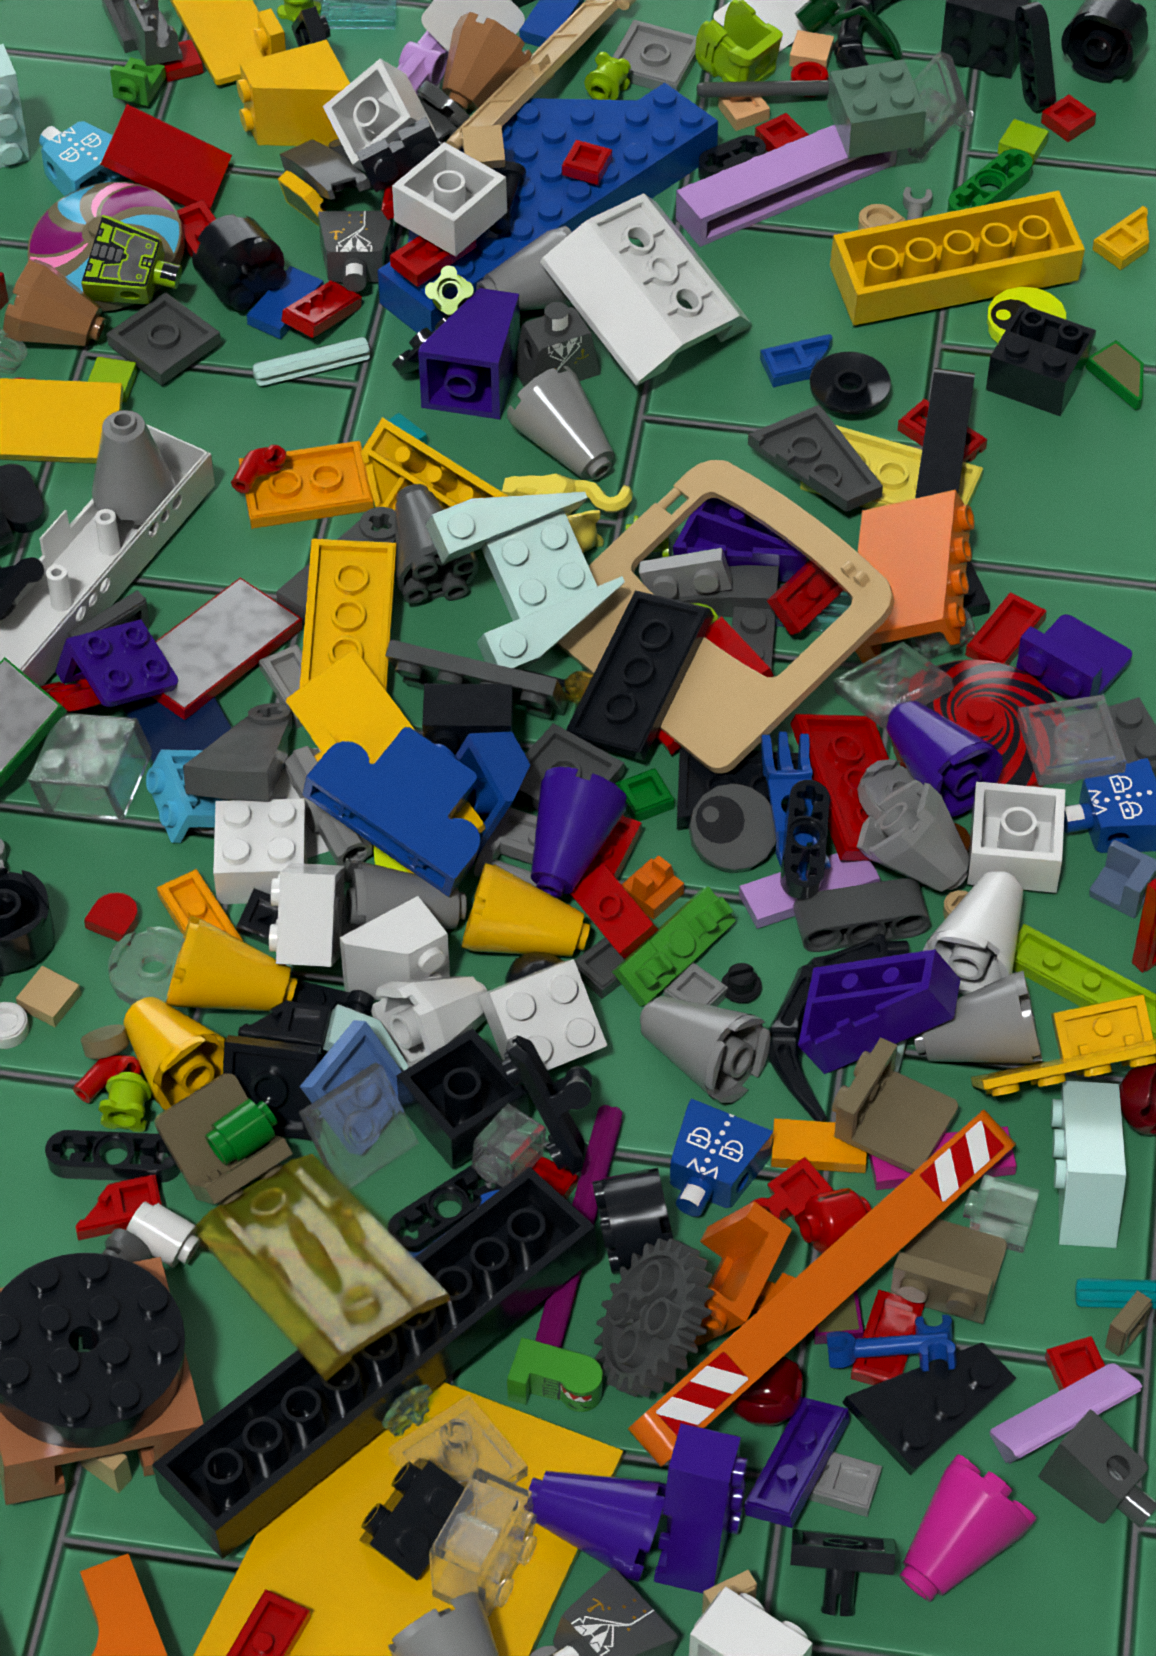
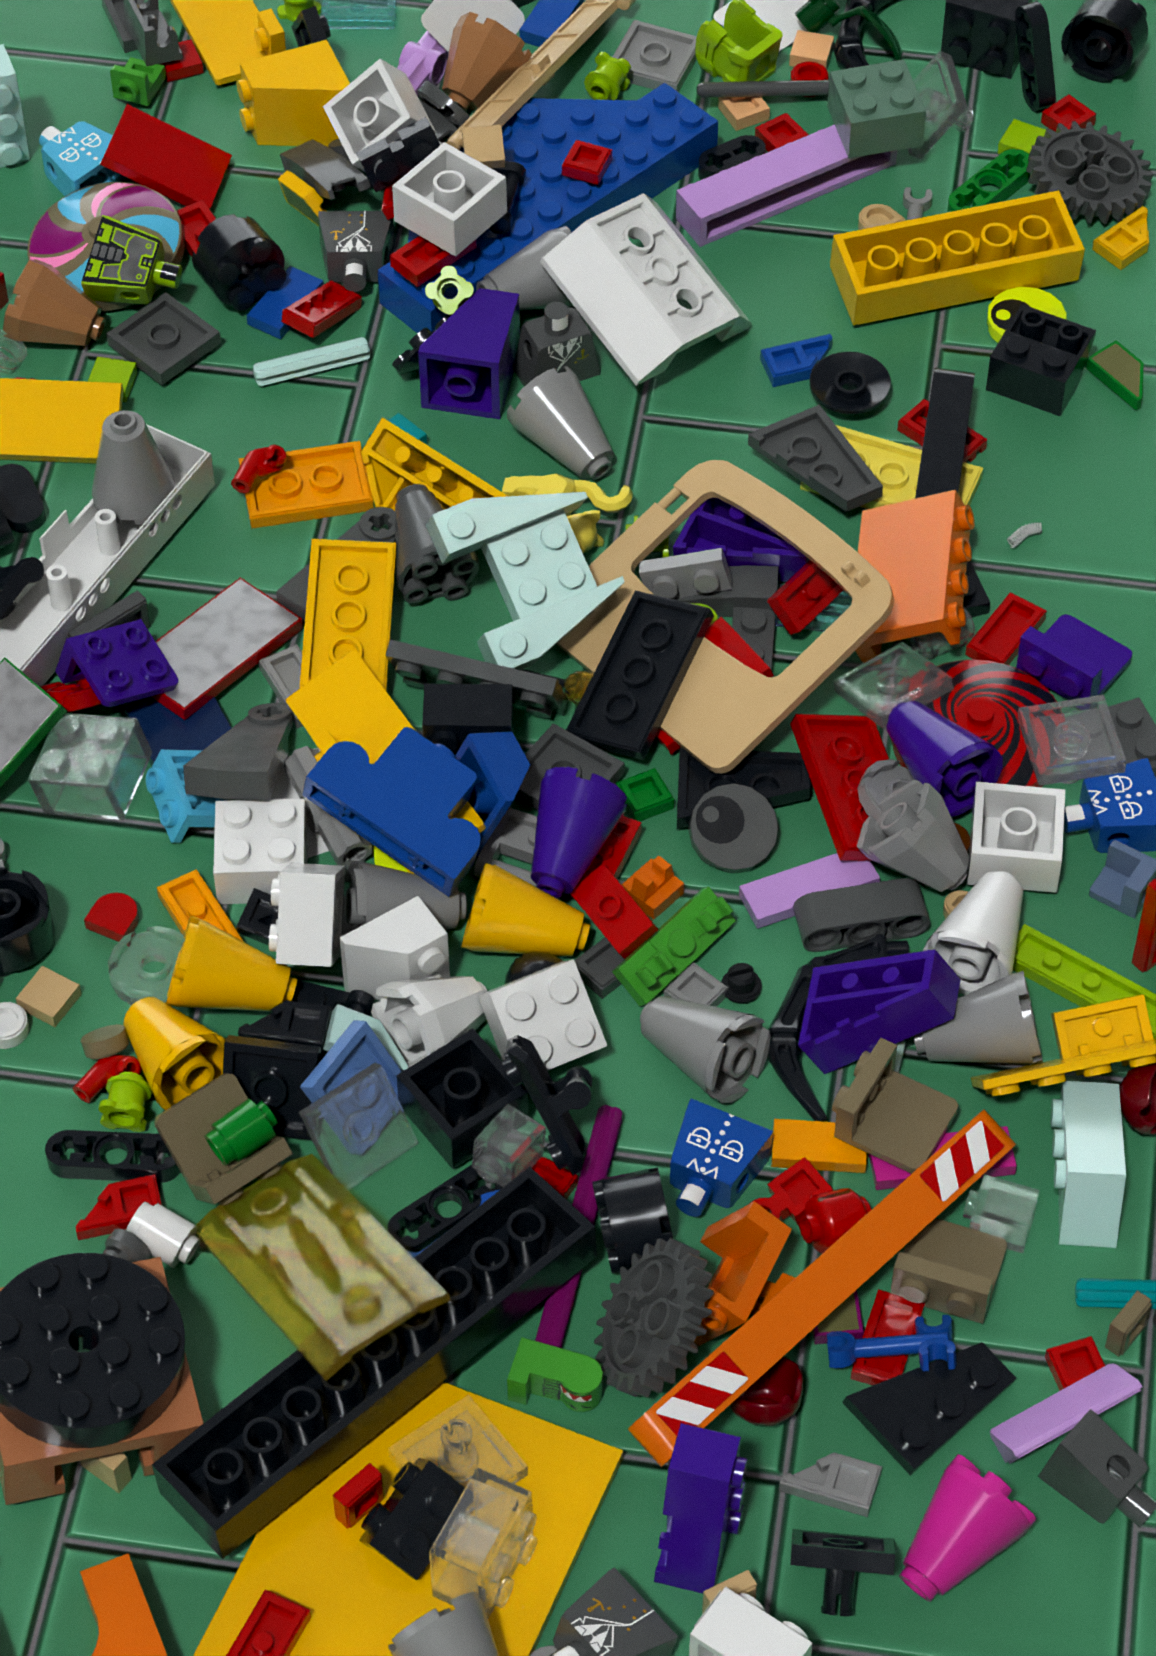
(358, 1496): none -> red tile
(406, 1409): clear light blue plant -> none
(601, 1516): dark purple cone -> none
(779, 787): blue piece -> none
(795, 853): black beam -> none
(797, 1462): dark purple tile -> none
(1025, 533): none -> white leg
(1090, 170): none -> dark grey gear

